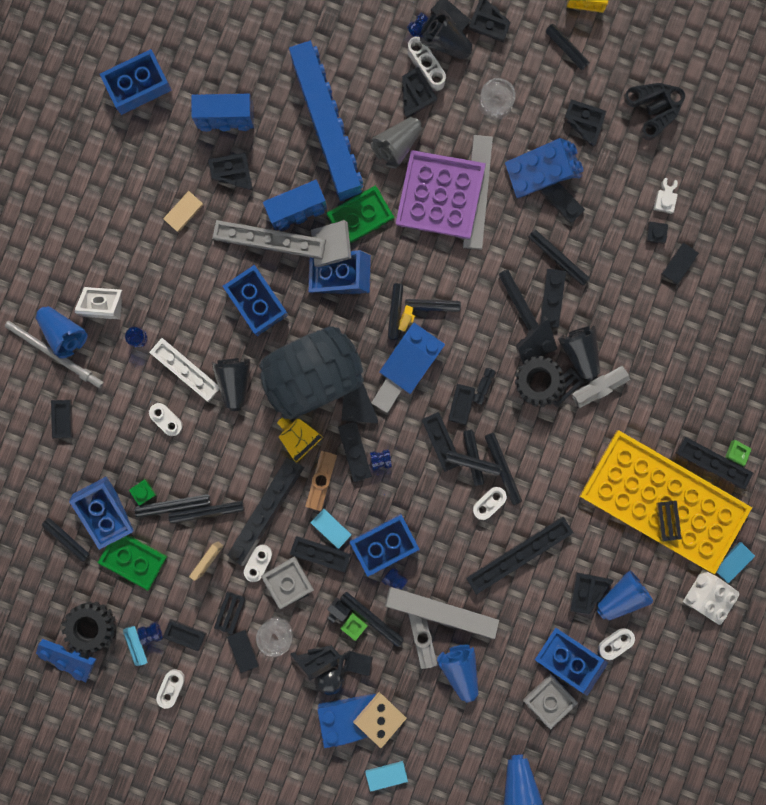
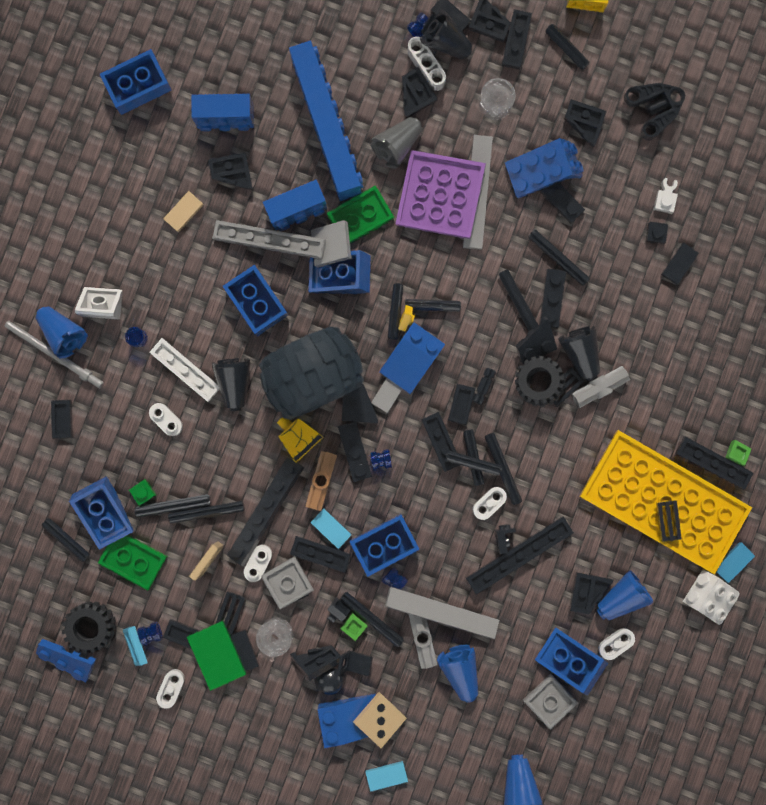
(216, 655): none -> green tile
(501, 541): none -> black bracket
(516, 39): none -> black plate

